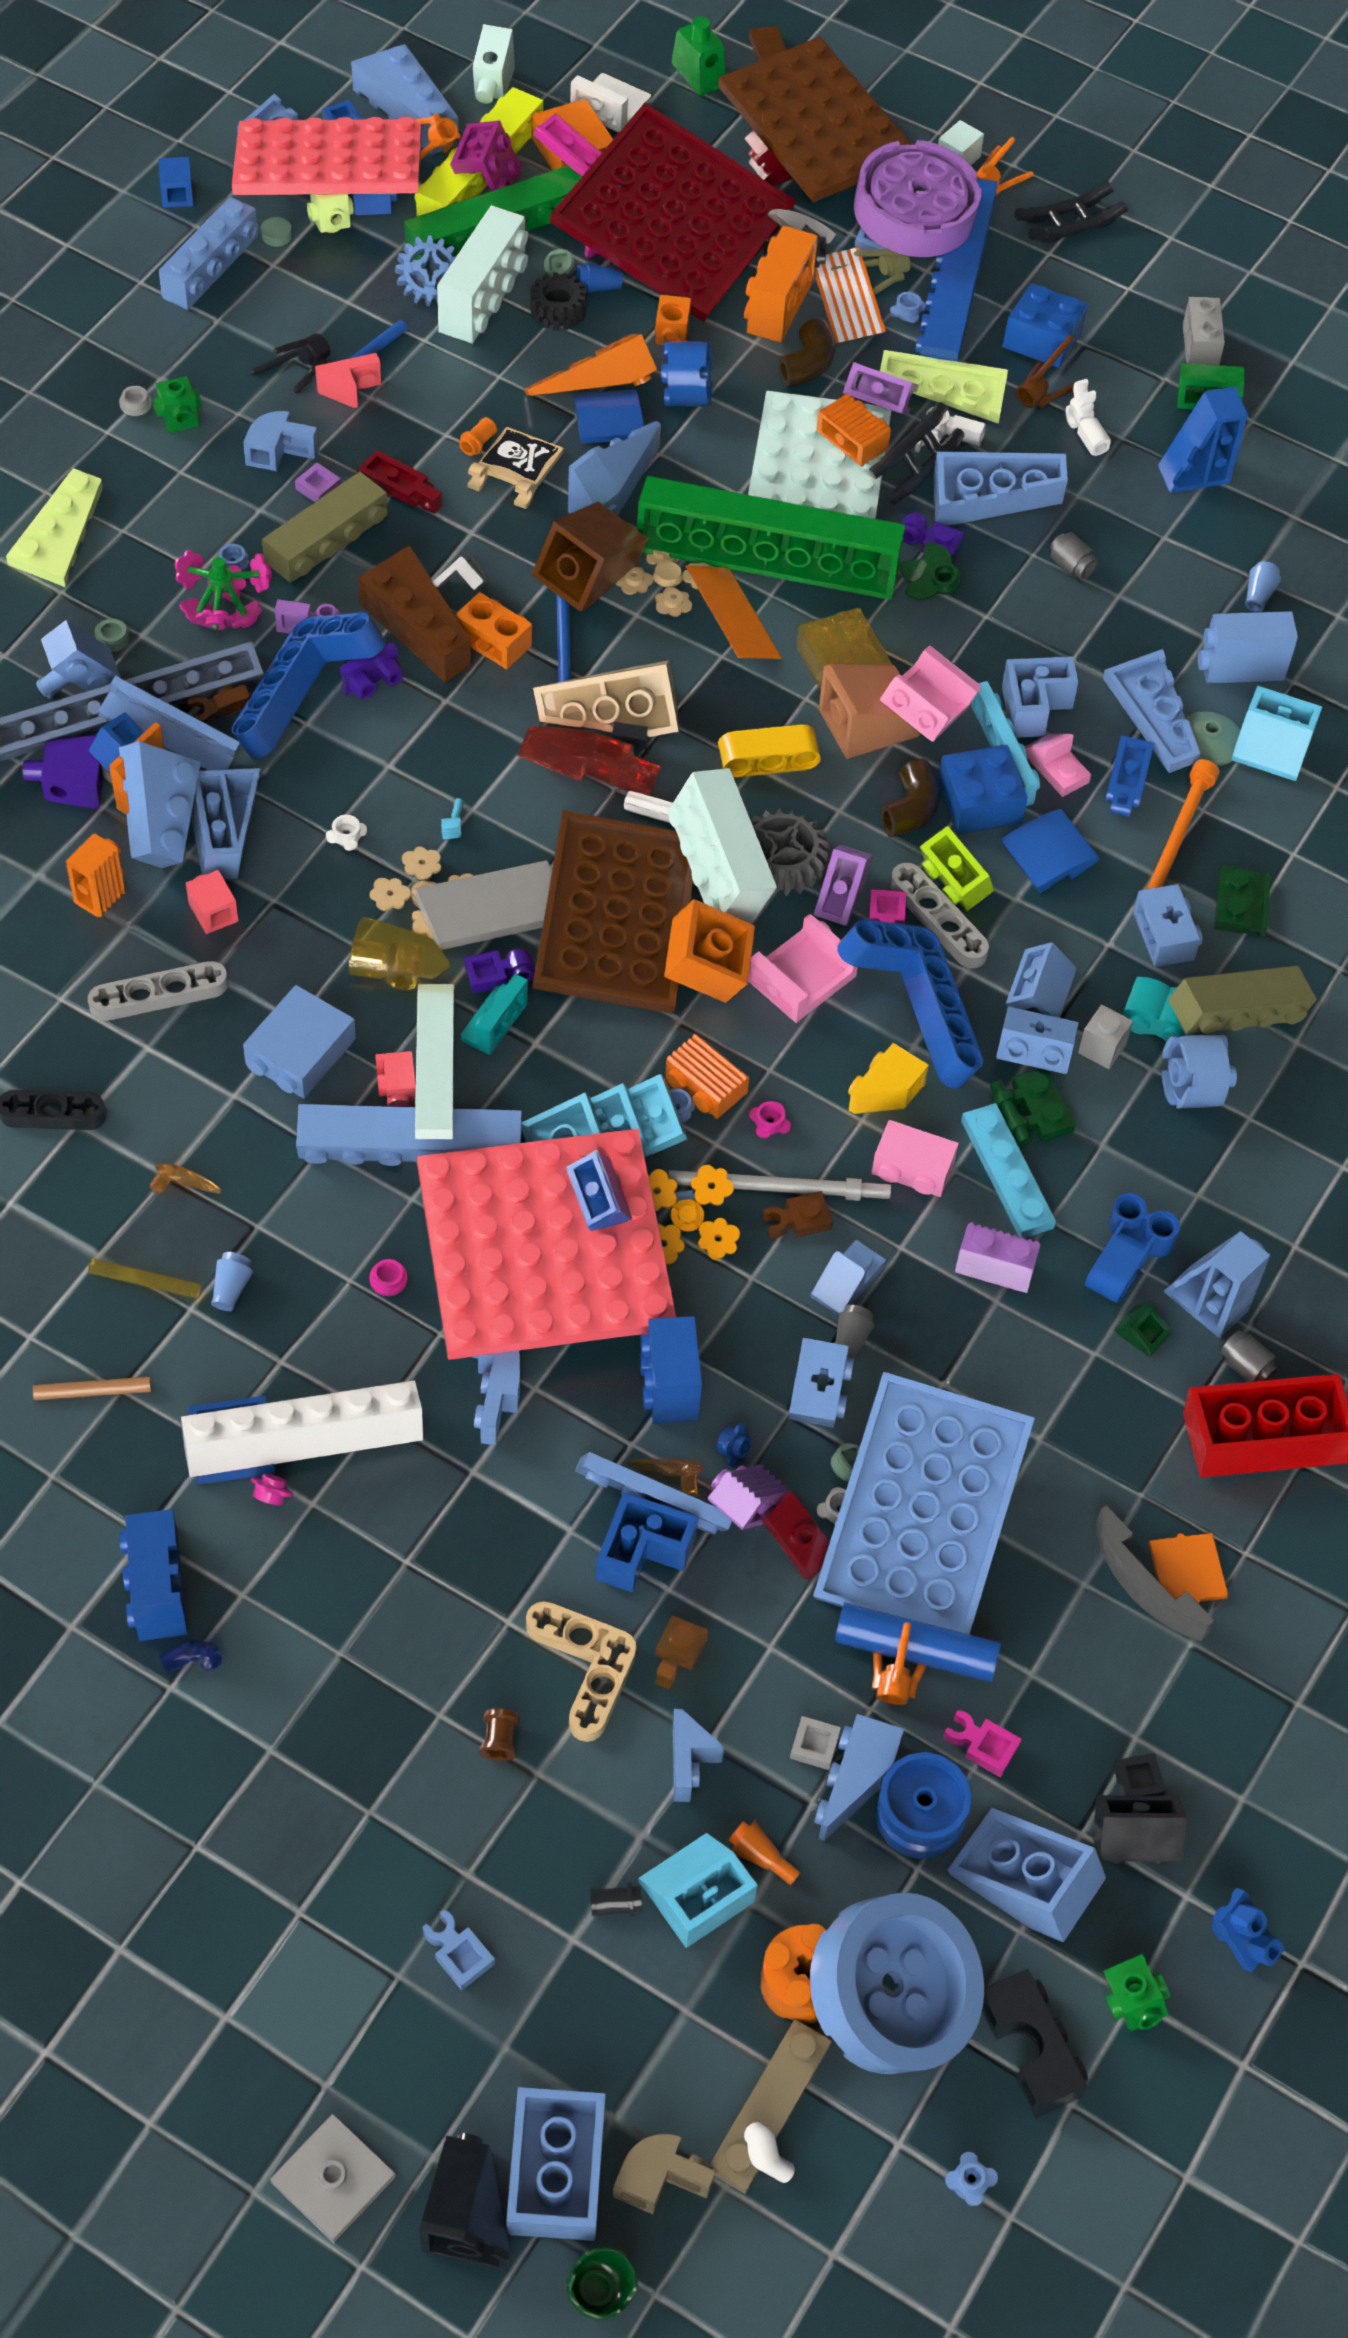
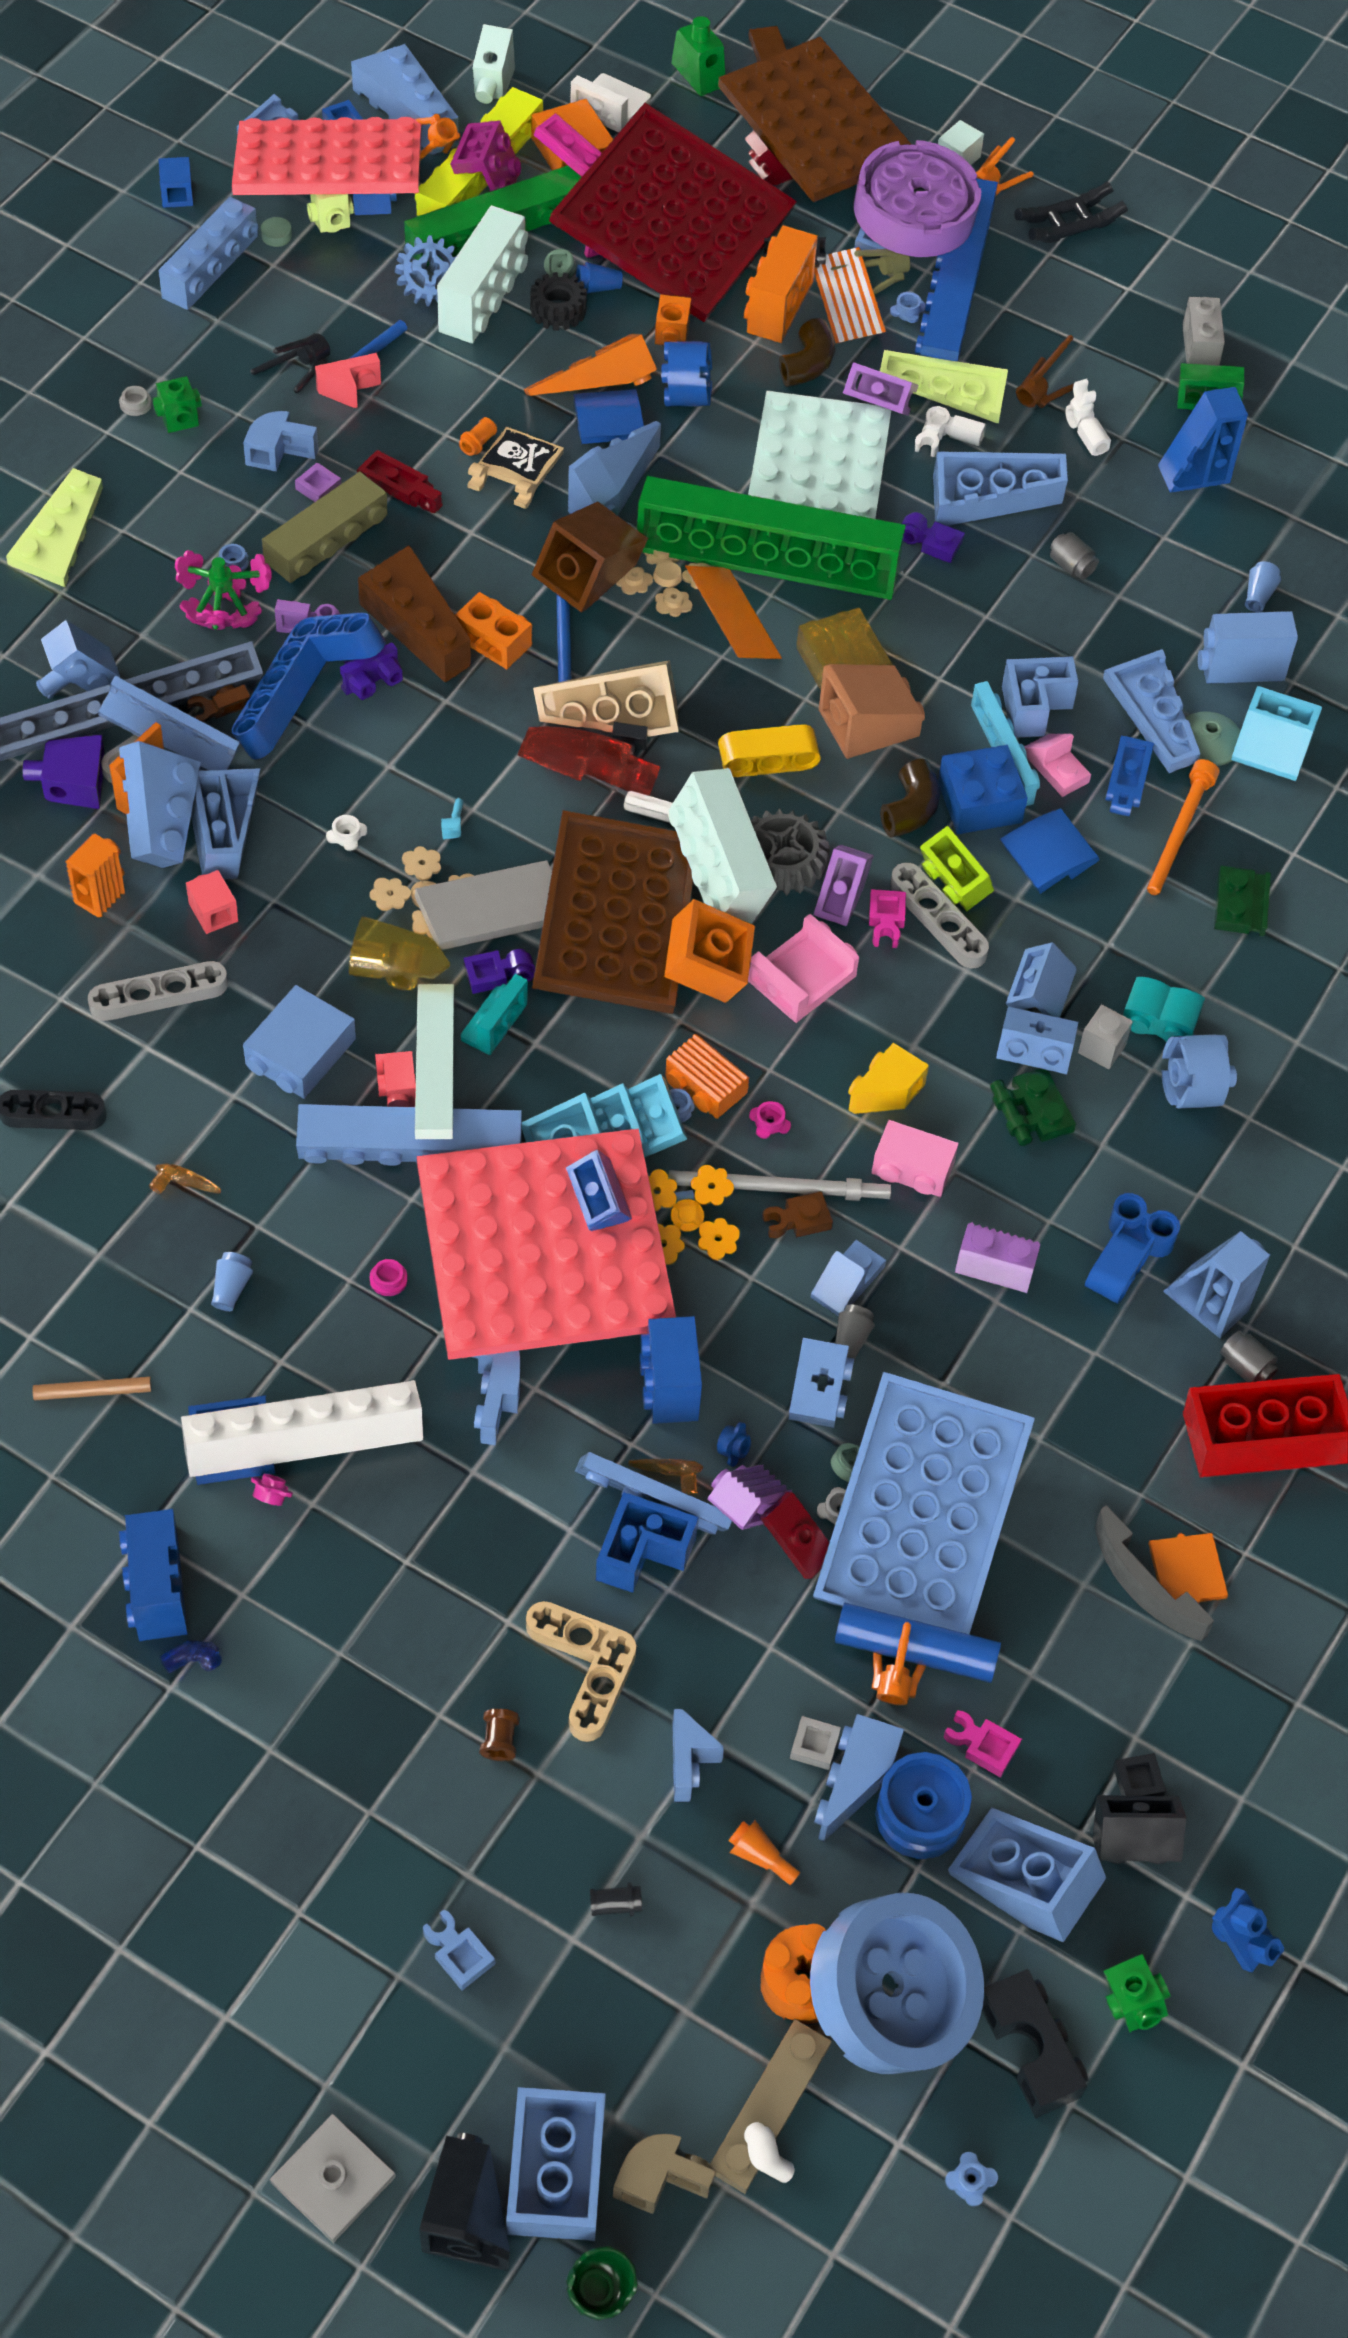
(113, 634): sand green tile -> none
(113, 735): blue panel -> none
(144, 1278): clear yellow bar -> none
(468, 569): panel -> none
(678, 1647): clear orange plate -> none
(699, 1888): medium azure slope -> none
(801, 221): light grey slope -> none
(854, 429): orange brick -> none
(904, 452): black piece -> none
(926, 573): dark green plate -> none
(930, 986): blue beam -> none
(931, 694): bright pink panel -> none
(1008, 1171): medium azure plate -> none
(1043, 322): blue brick -> none
(1143, 1328): dark green slope -> none
(1167, 925): medium blue brick -> none
(1242, 1000): olive brick -> none

